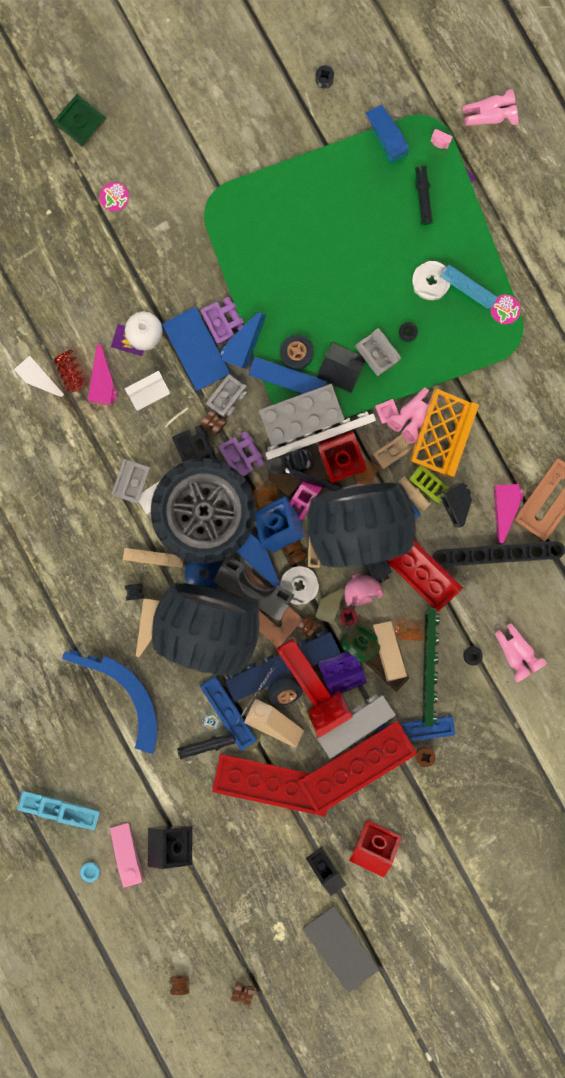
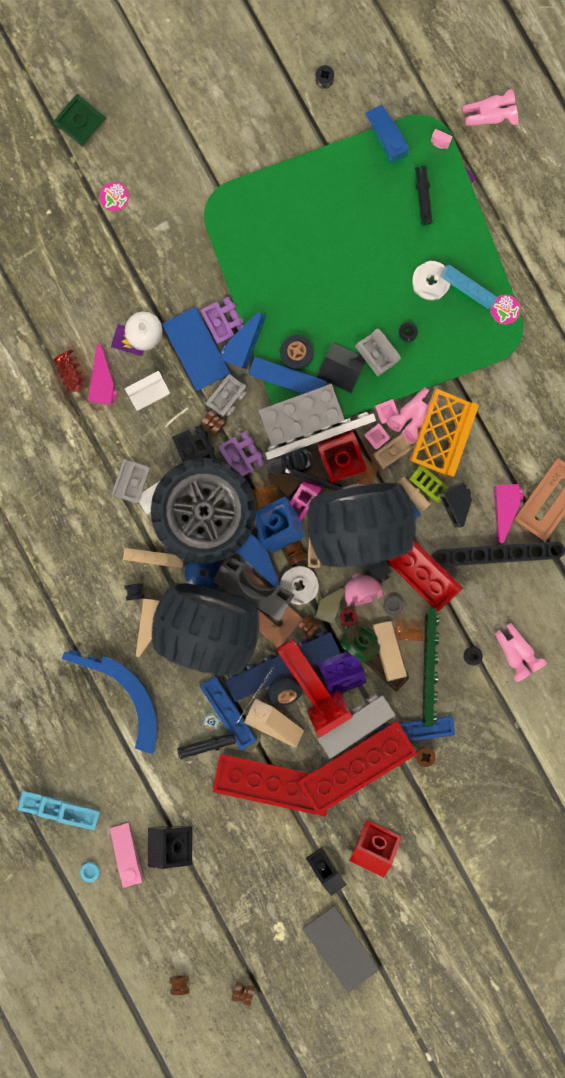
(35, 376): white sticker -> none
(377, 437): none -> bright pink plate
(393, 605): none -> dark grey tile

